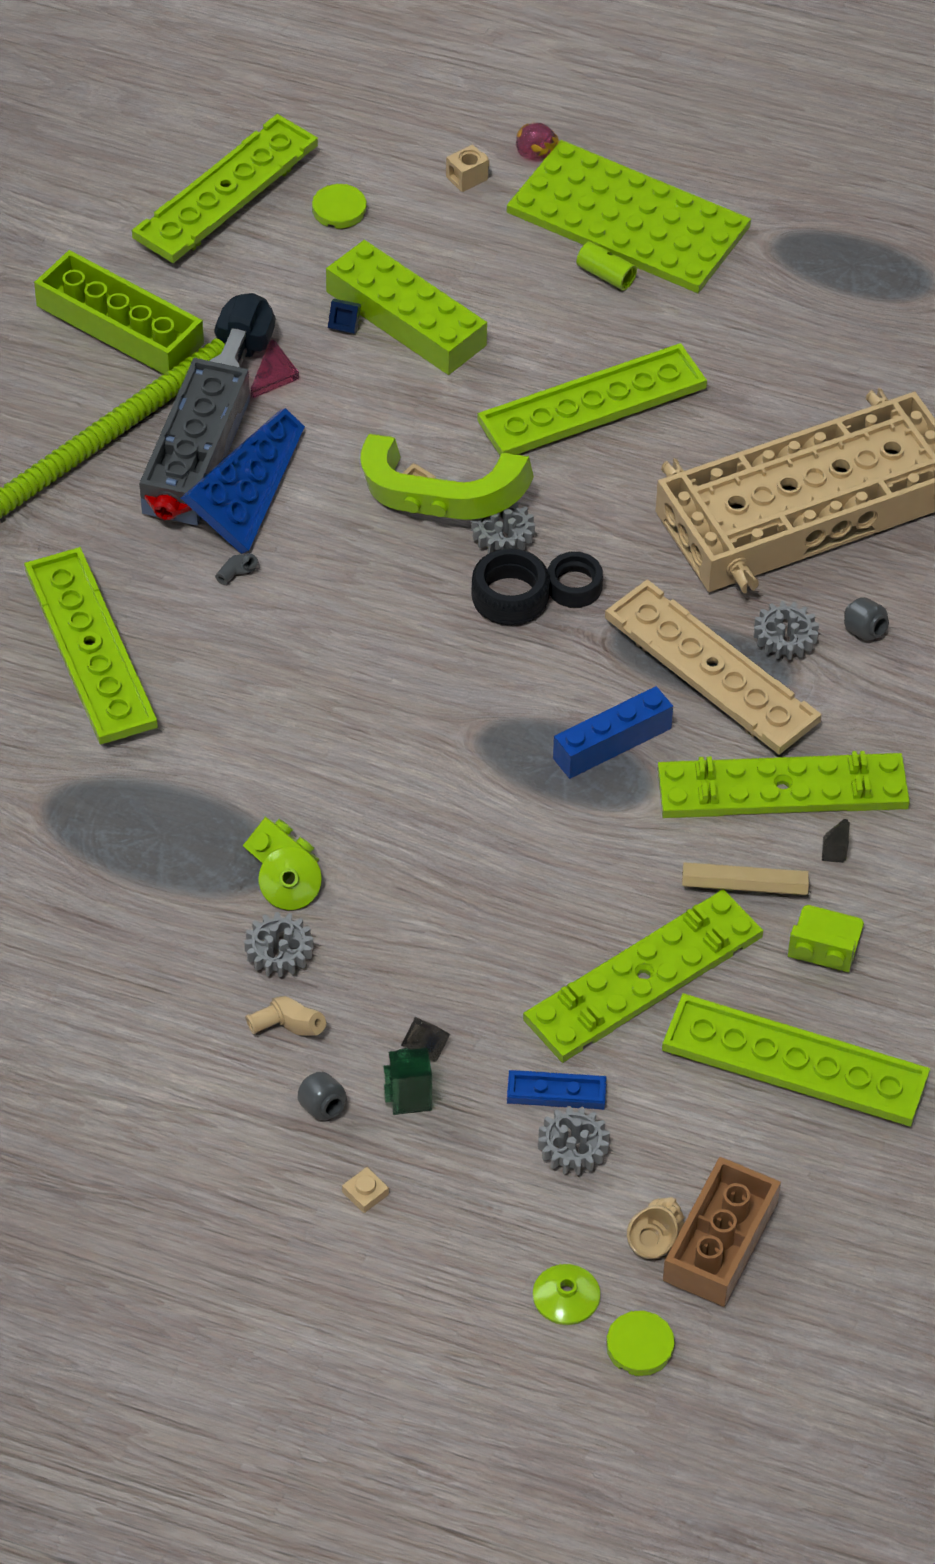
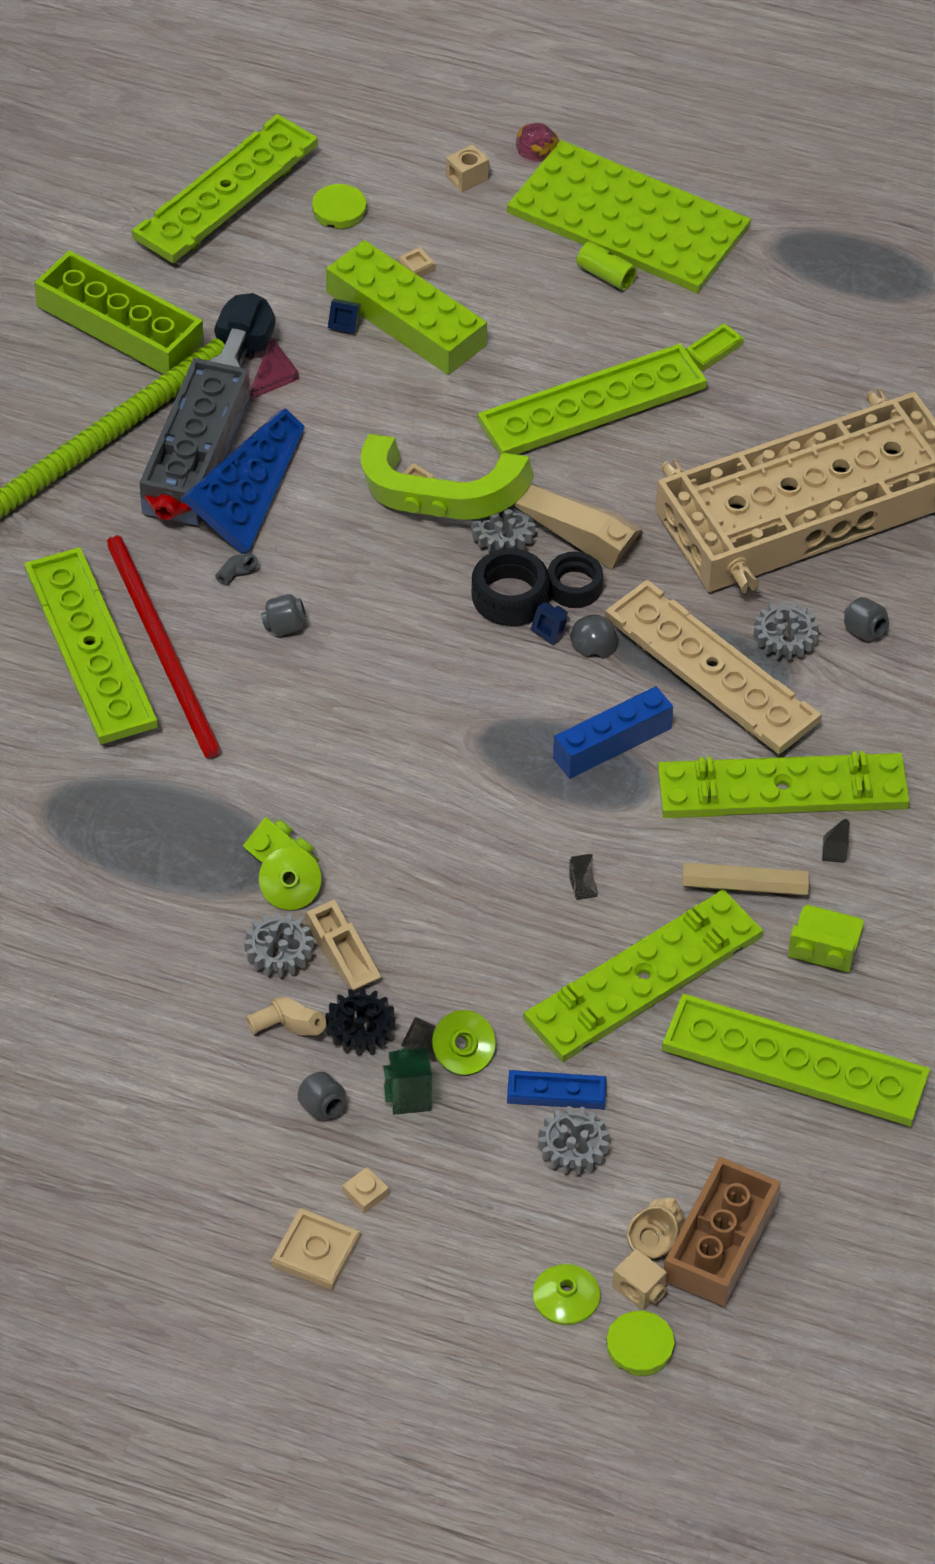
(163, 647): none -> red axle
(284, 615): none -> dark grey head
(315, 1248): none -> tan tile
(341, 945): none -> tan slope
(378, 1024): none -> black gear
(417, 262): none -> tan tile
(478, 1042): none -> lime dish
(549, 622): none -> dark blue tile
(582, 877): none -> clear smoke slope
(586, 526): none -> tan wedge
(594, 636): none -> dark grey hair
(640, 1280): none -> tan brick
(714, 346): none -> lime tile

